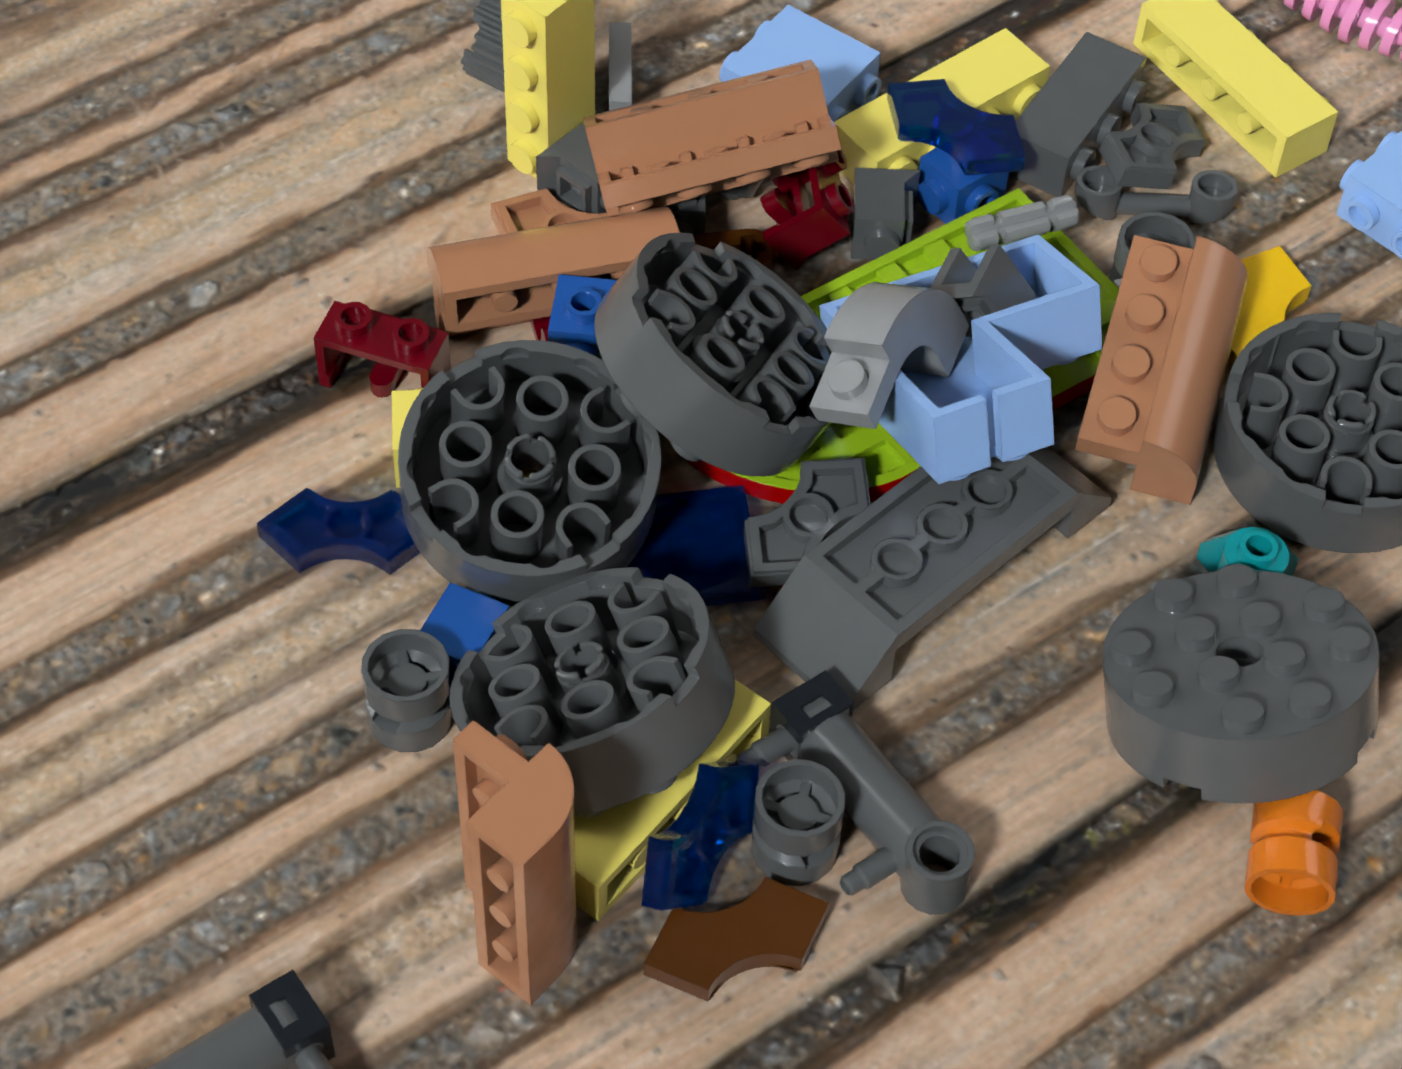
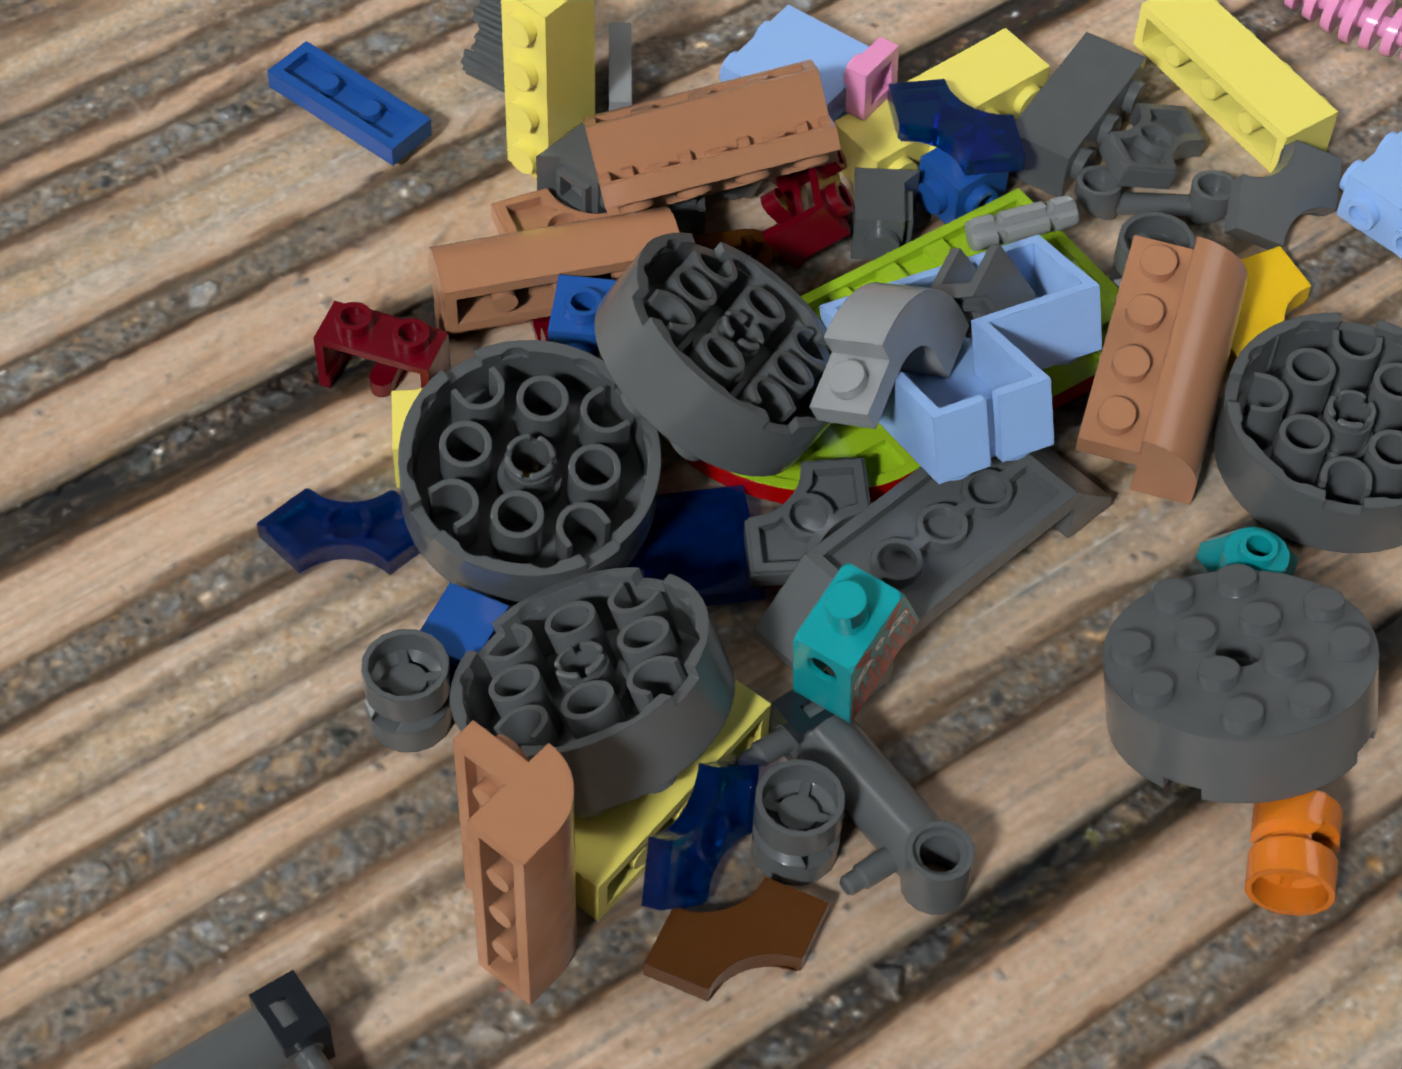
(350, 103): none -> blue plate
(857, 634): none -> teal torso
(869, 77): none -> bright pink plate
(1300, 184): none -> dark grey tile

